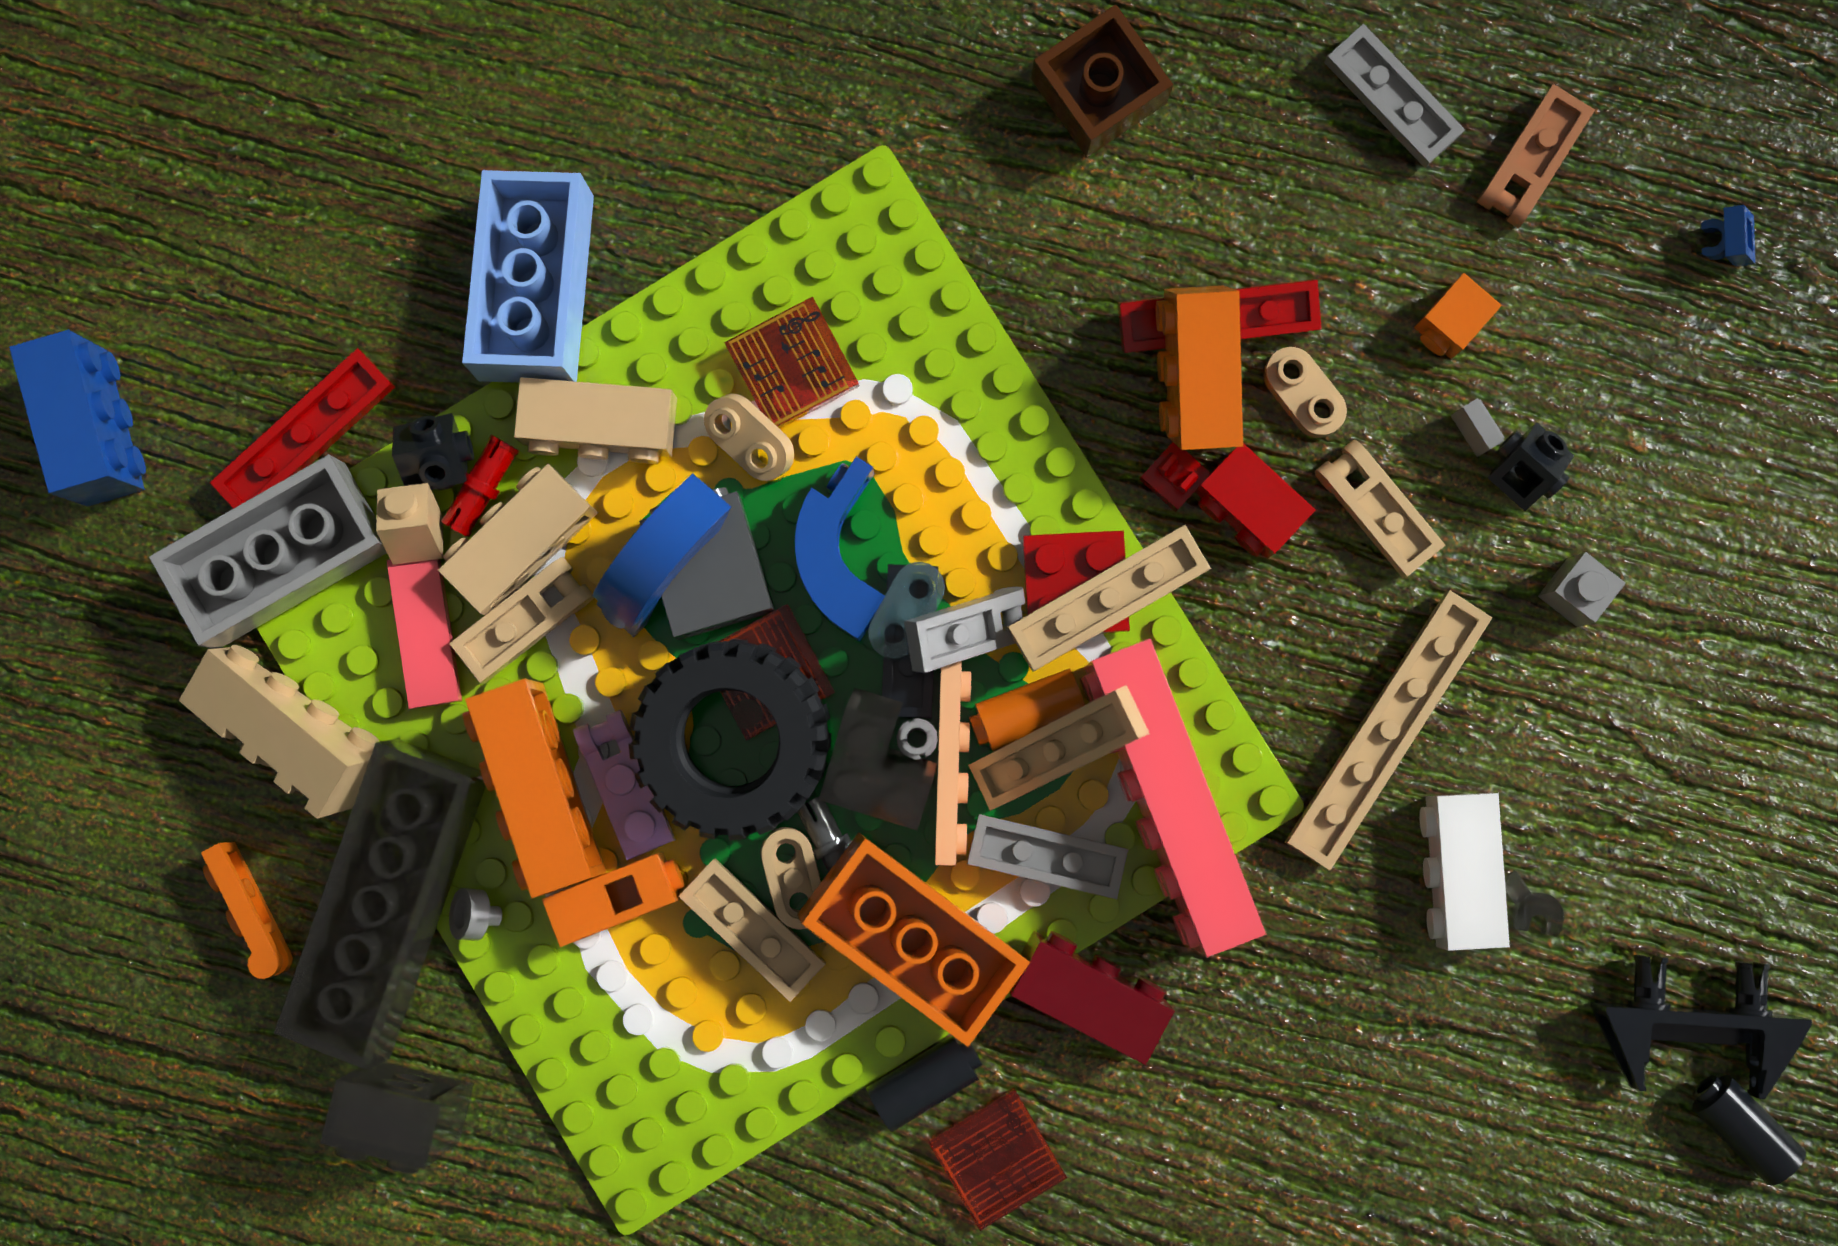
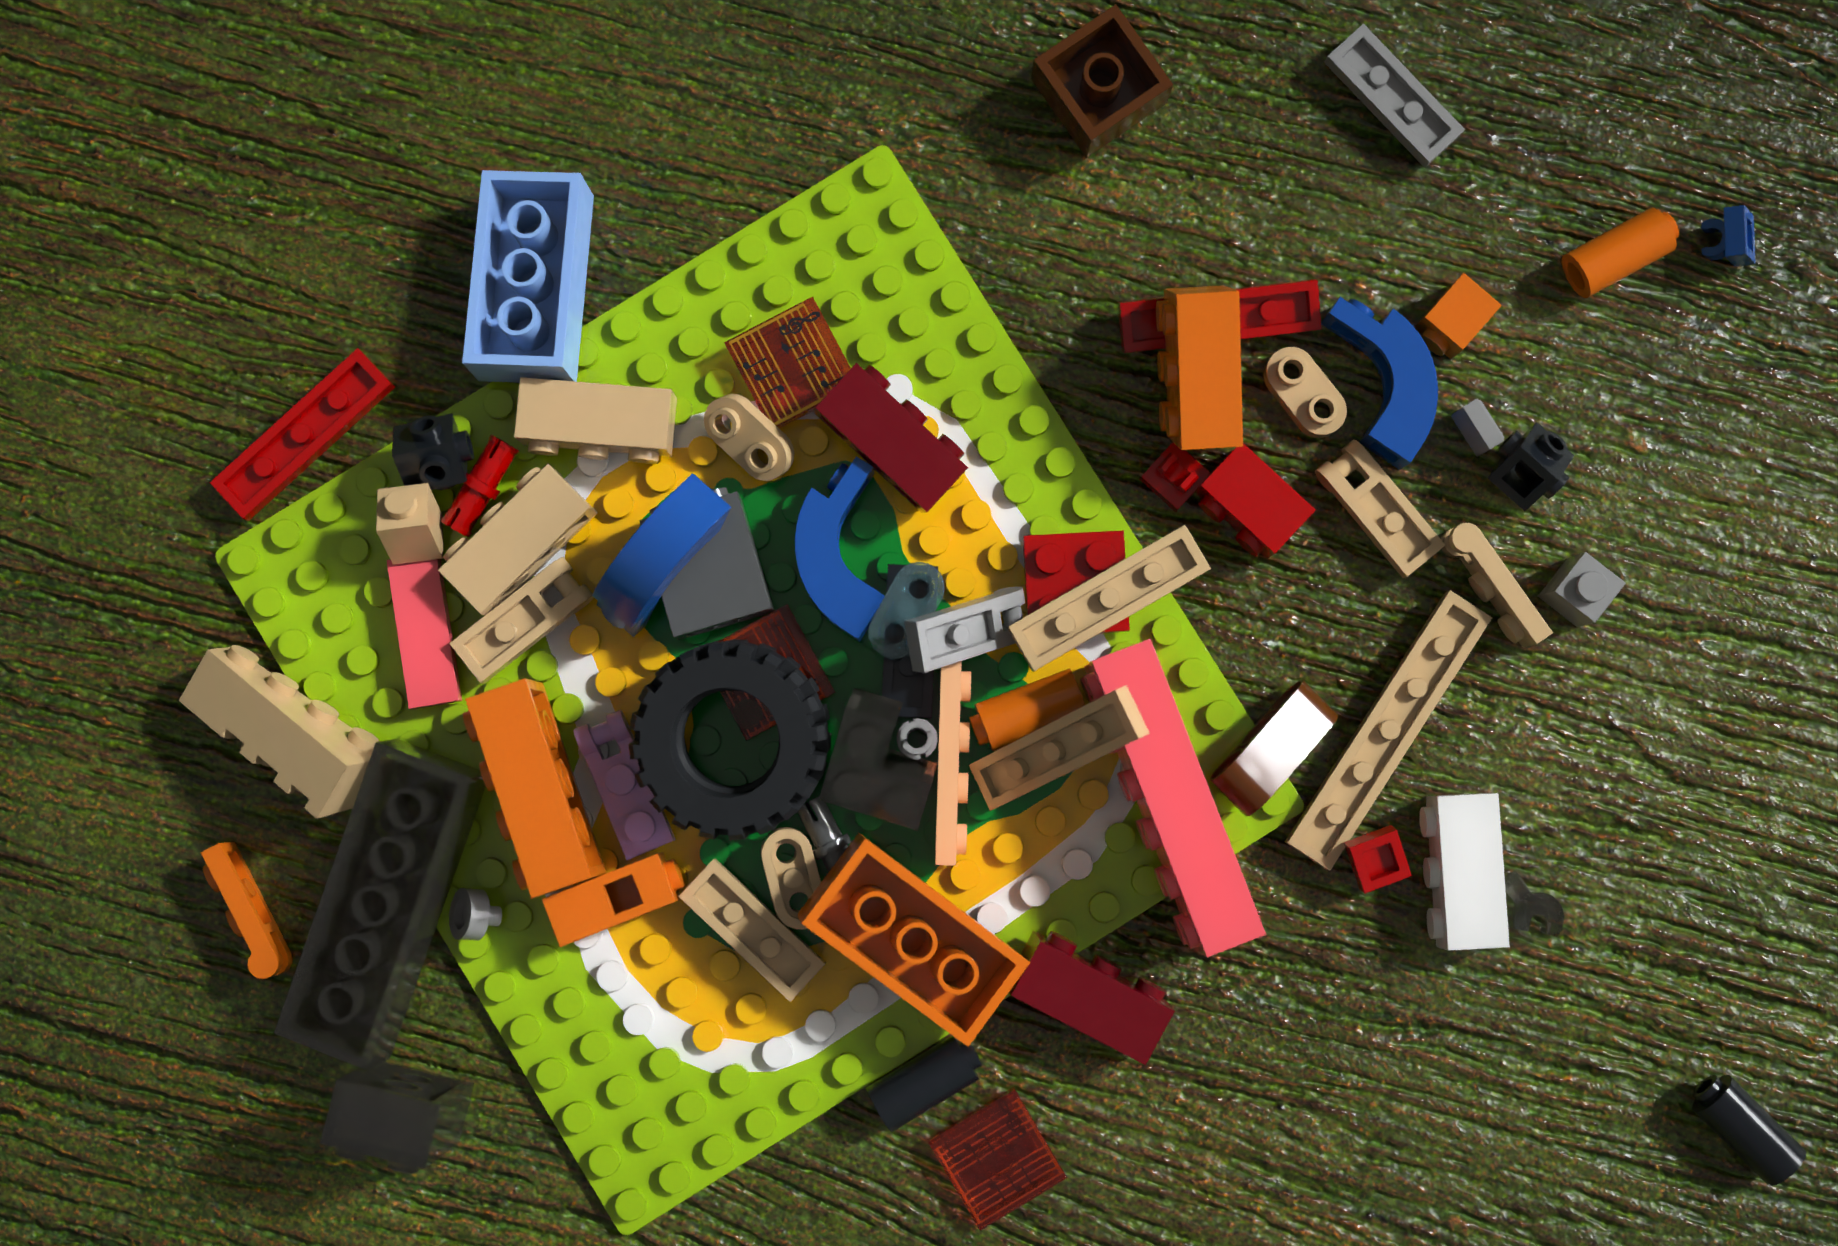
(78, 418): blue brick -> none
(270, 553): light grey brick -> none
(891, 437): none -> dark red brick
(1047, 856): light grey plate -> none
(1274, 748): none -> beam
(1377, 859): none -> red tile
(1405, 373): none -> blue arch
(1496, 584): none -> tan plate
(1536, 154): nougat plate -> none
(1620, 251): none -> orange brick
(1768, 1036): black hose -> none

